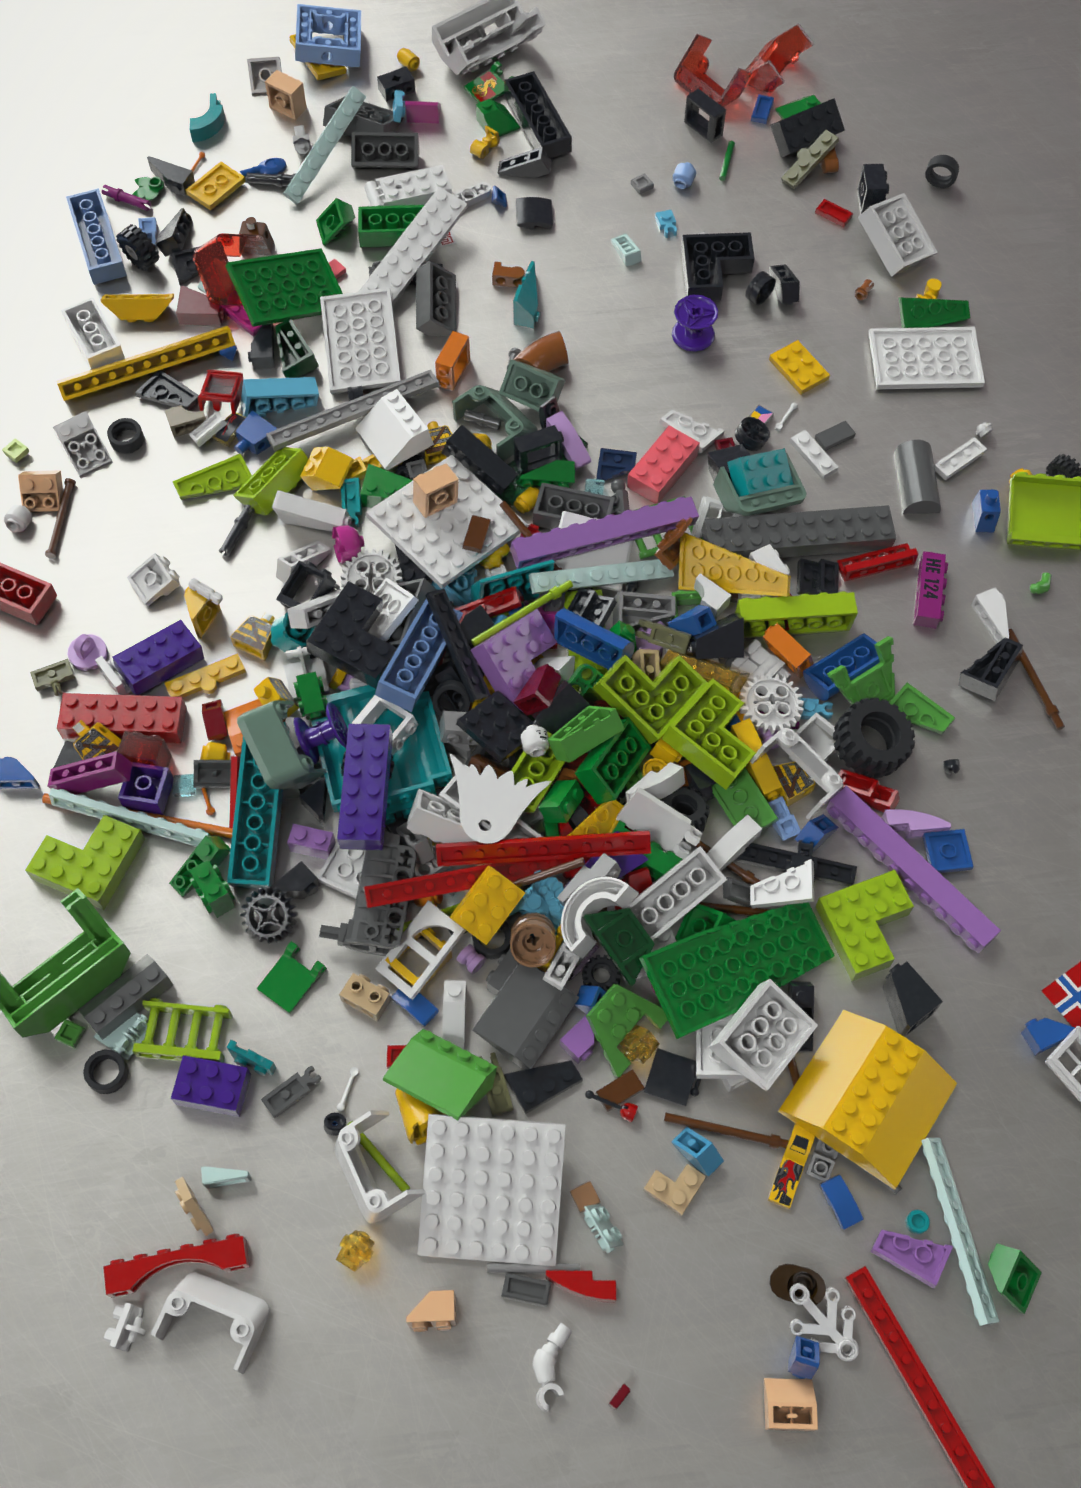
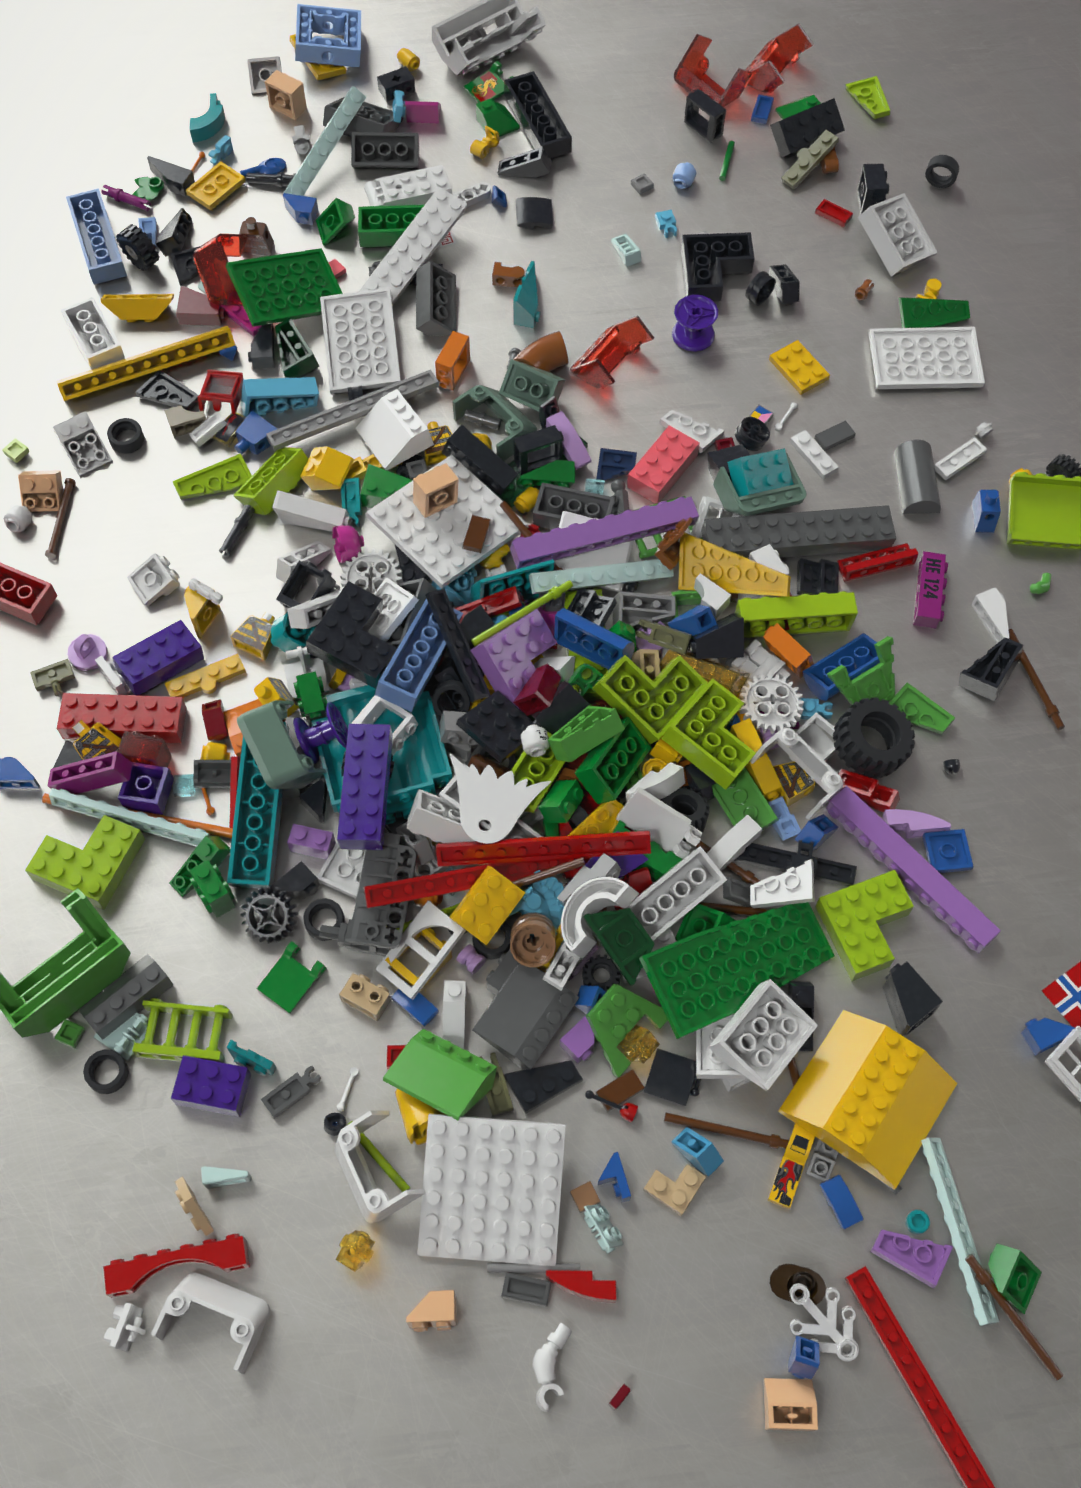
(223, 149): none -> medium azure plate
(301, 208): none -> blue slope
(316, 906): none -> black tyre
(609, 350): none -> clear red windscreen
(615, 1172): none -> blue slope
(869, 96): none -> lime wing
(984, 1278): none -> reddish brown bar

